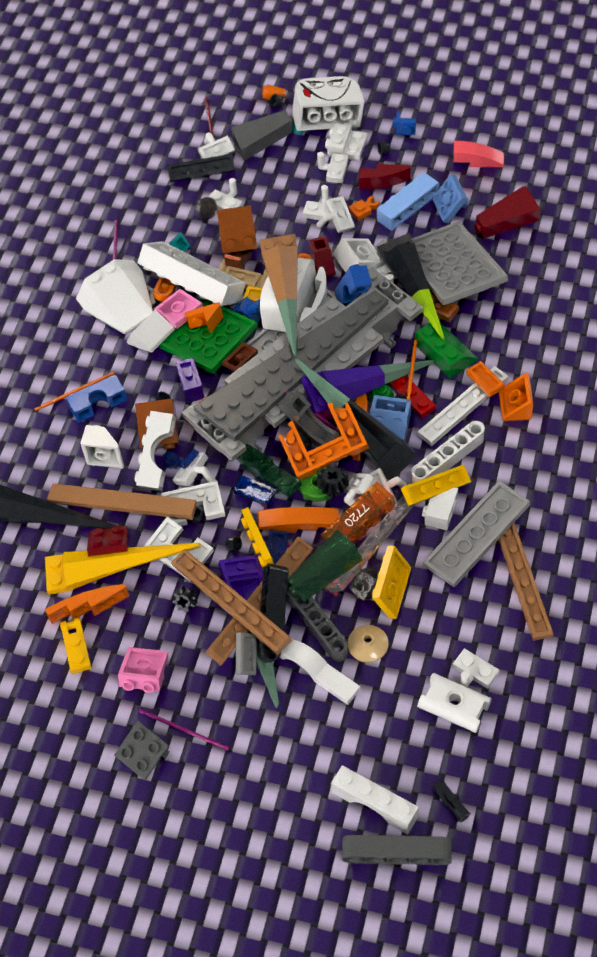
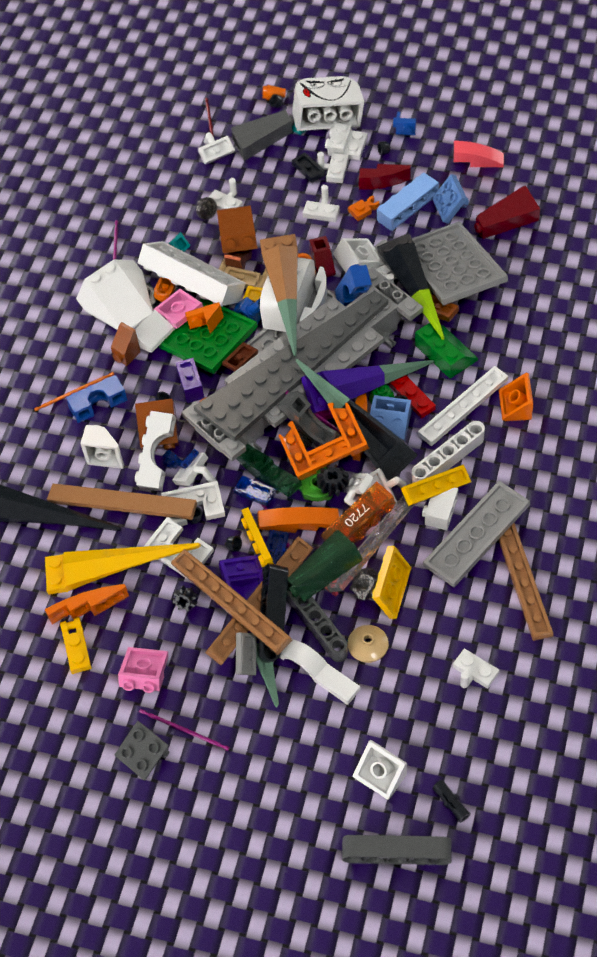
(108, 540): dark red plate -> none
(125, 344): none -> dark orange slope
(201, 168): black plate -> none
(308, 167): none -> black plate
(339, 214): white plate -> none
(380, 770): none -> white slope
(390, 806): white arch -> none
(412, 370): orange piece -> none
(463, 714): white piece -> none
(485, 379): orange plate -> none

